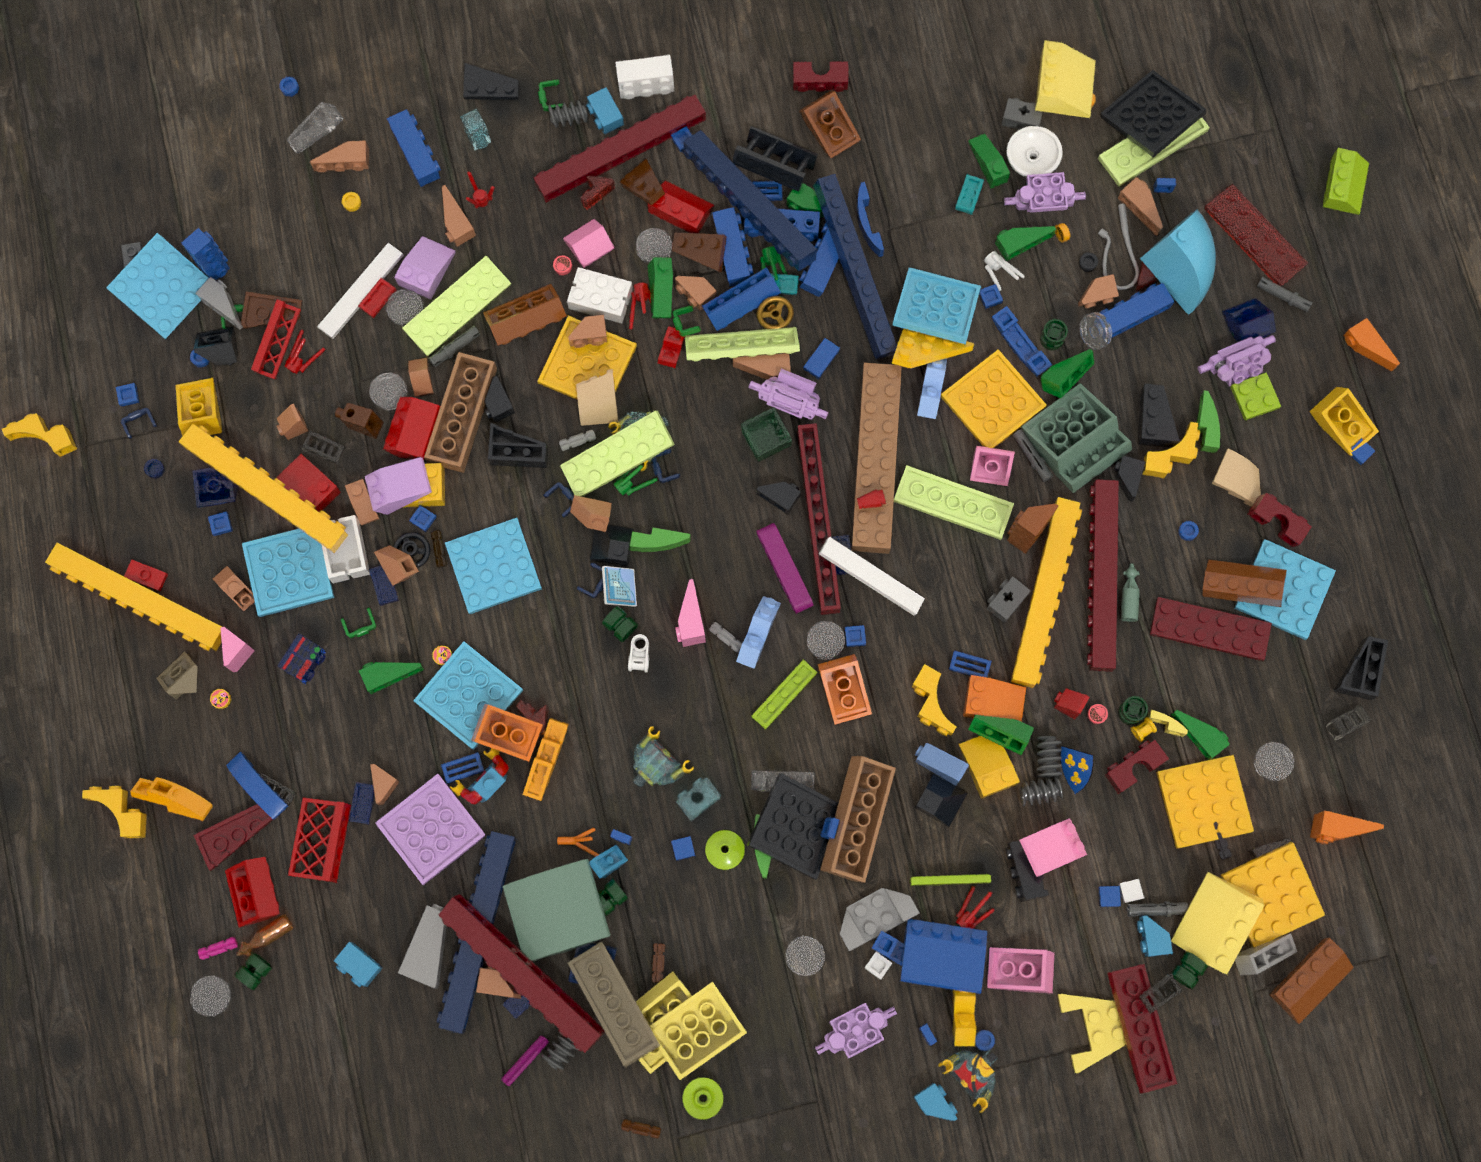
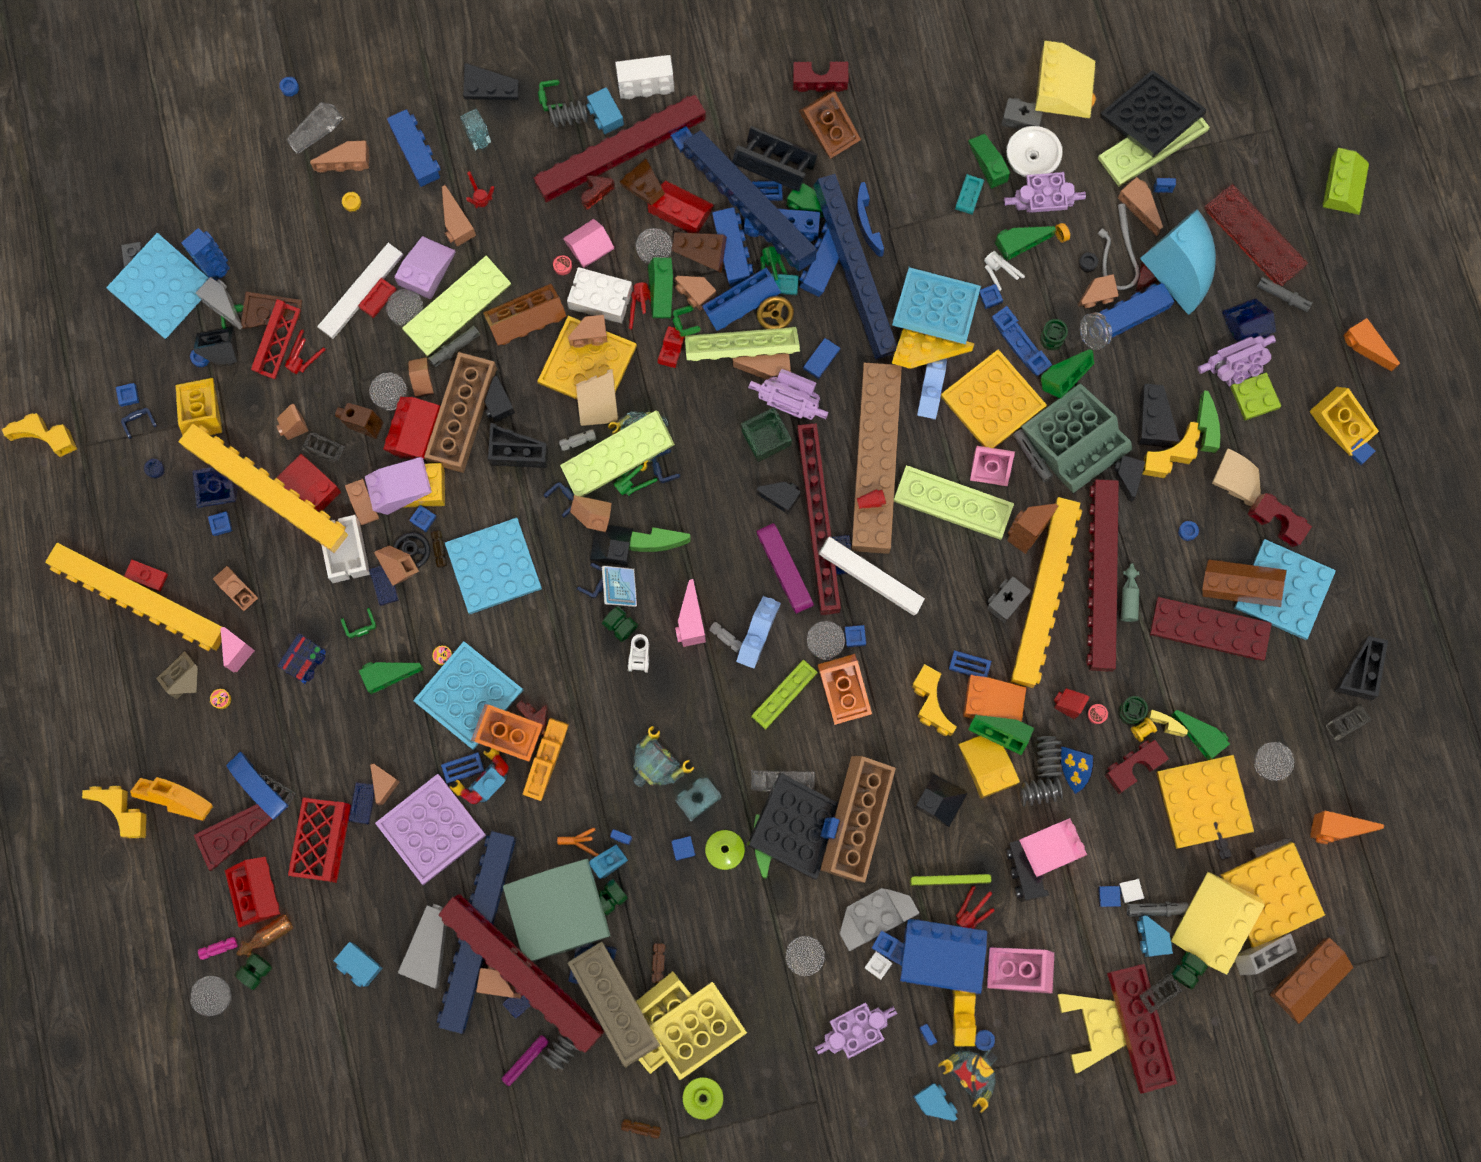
(286, 572): medium azure plate -> none
(941, 763): medium blue slope -> none

